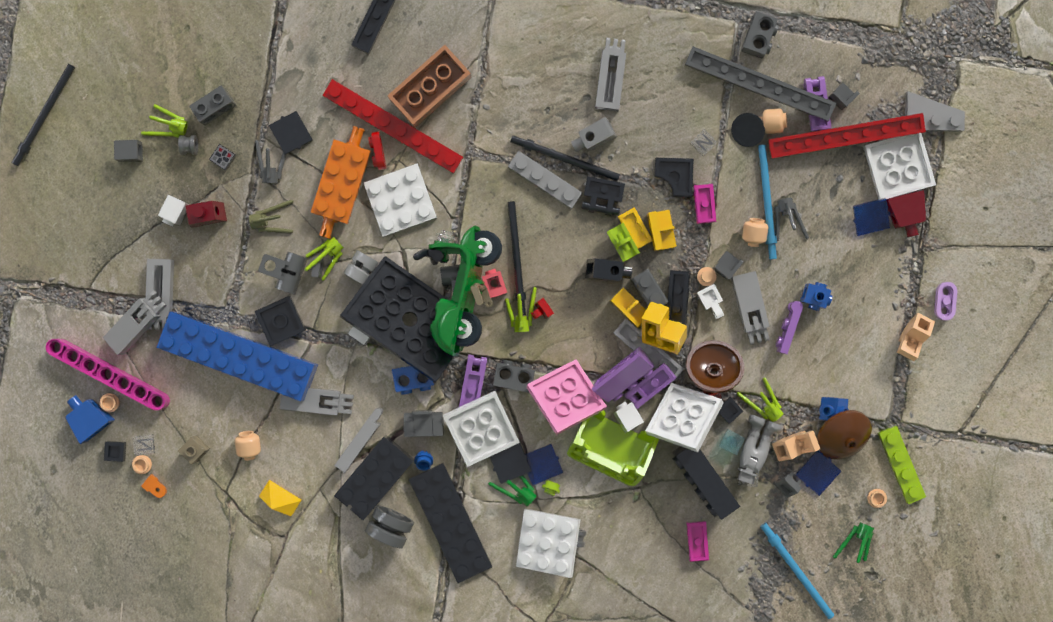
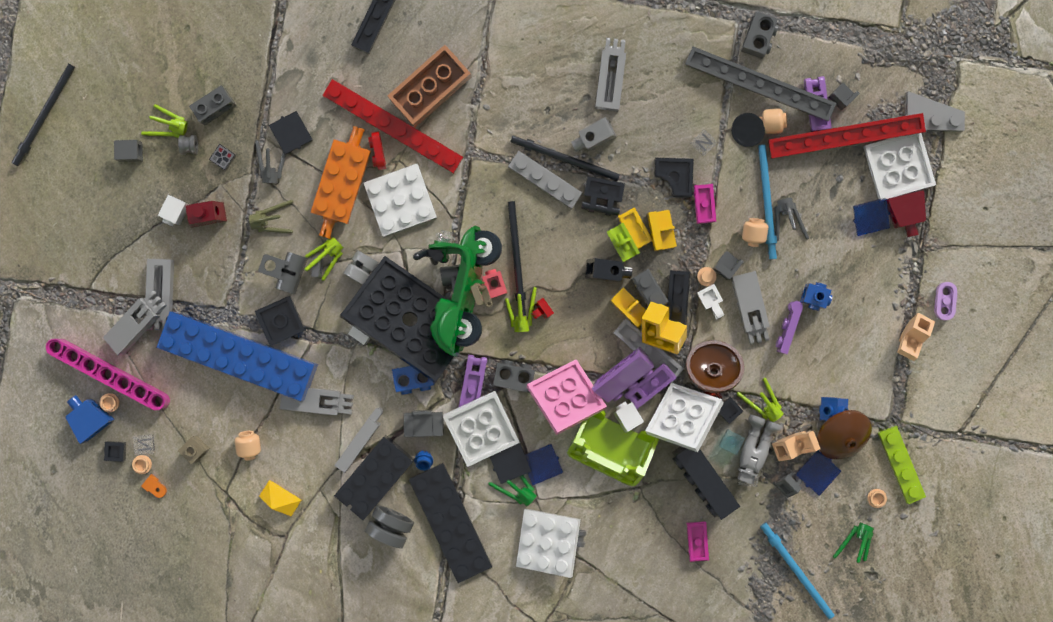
(551, 488): lime plate -> none

